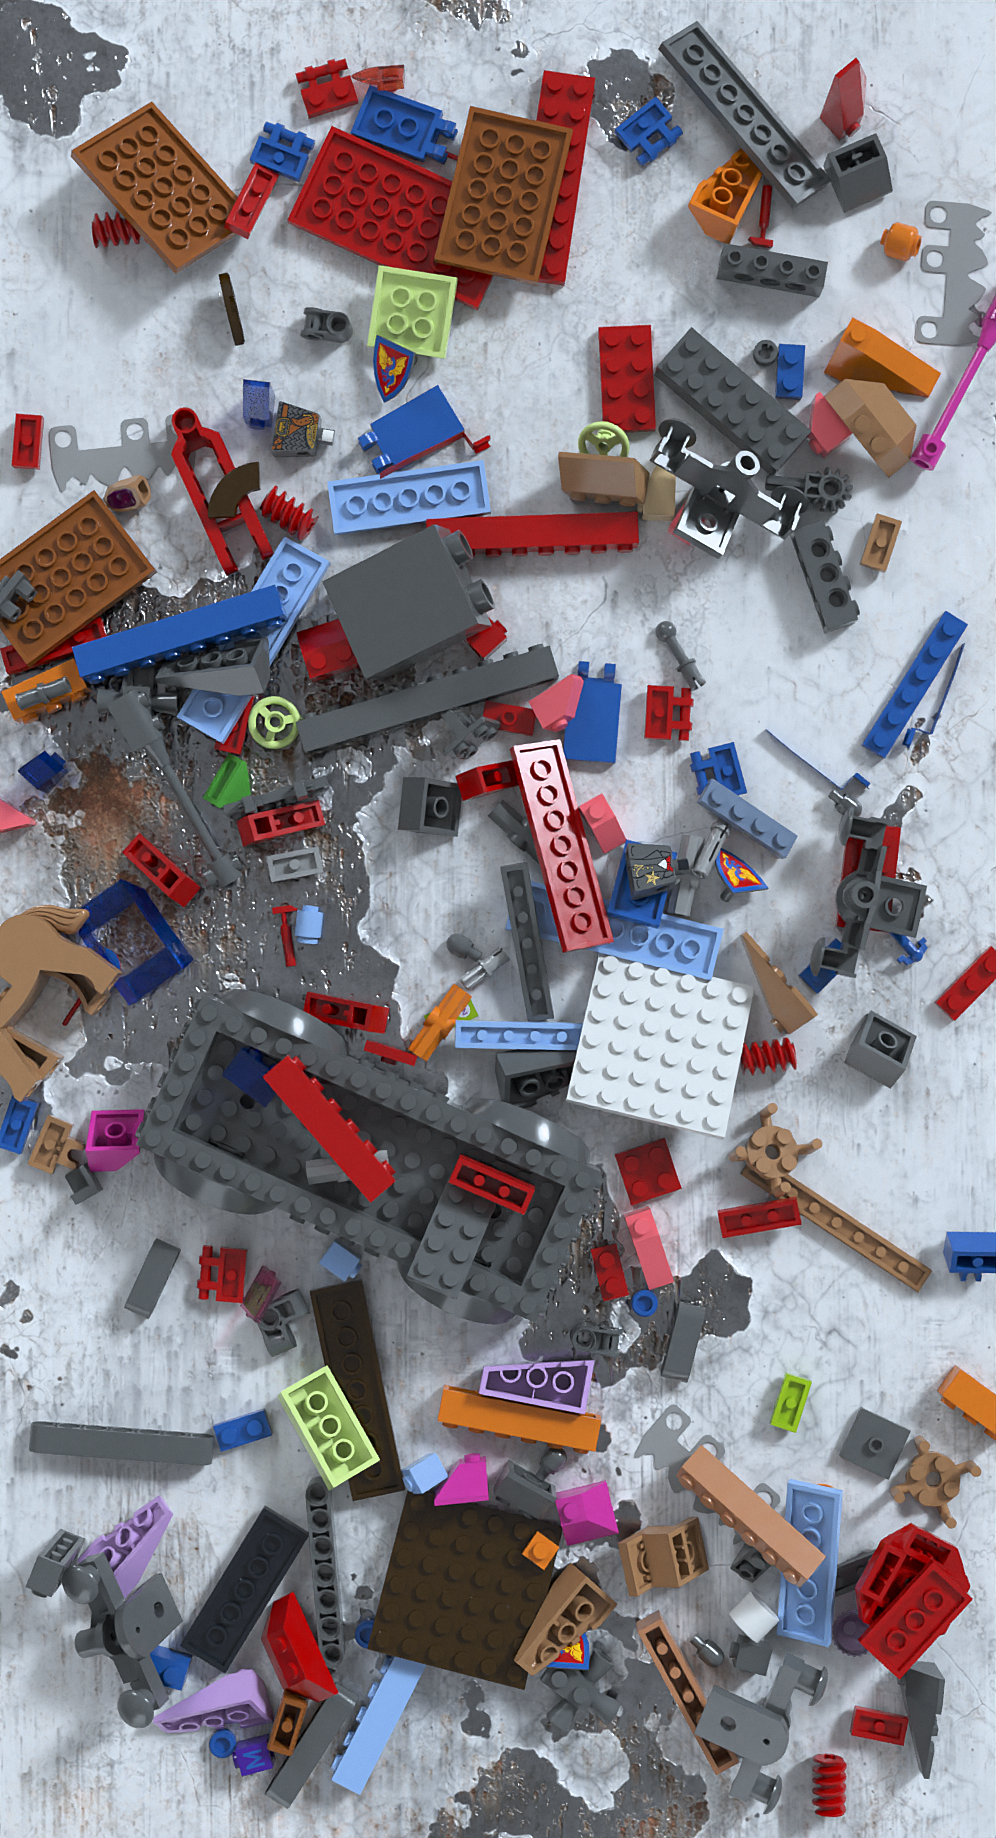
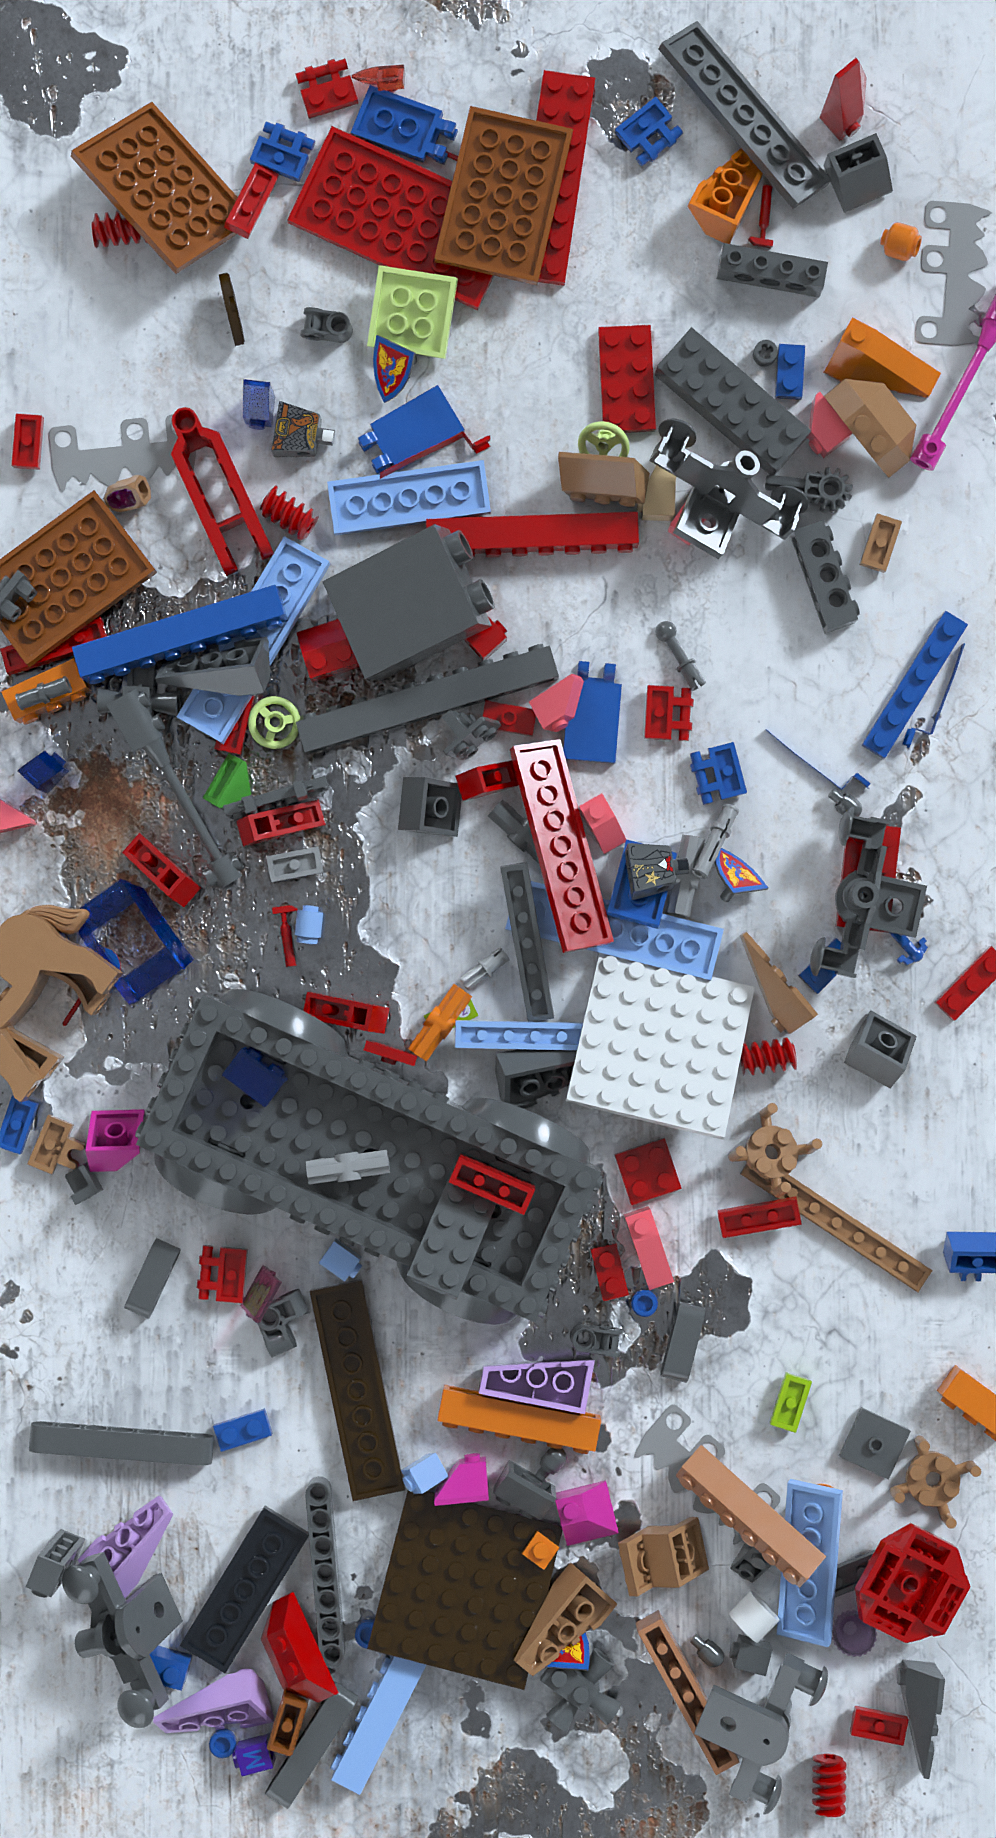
(233, 489): dark brown tile -> none
(328, 1427): yellowish green slope -> none
(329, 1128): red brick -> none
(462, 947): dark grey cylinder -> none
(747, 819): sand blue plate -> none
(915, 1619): red plate -> none

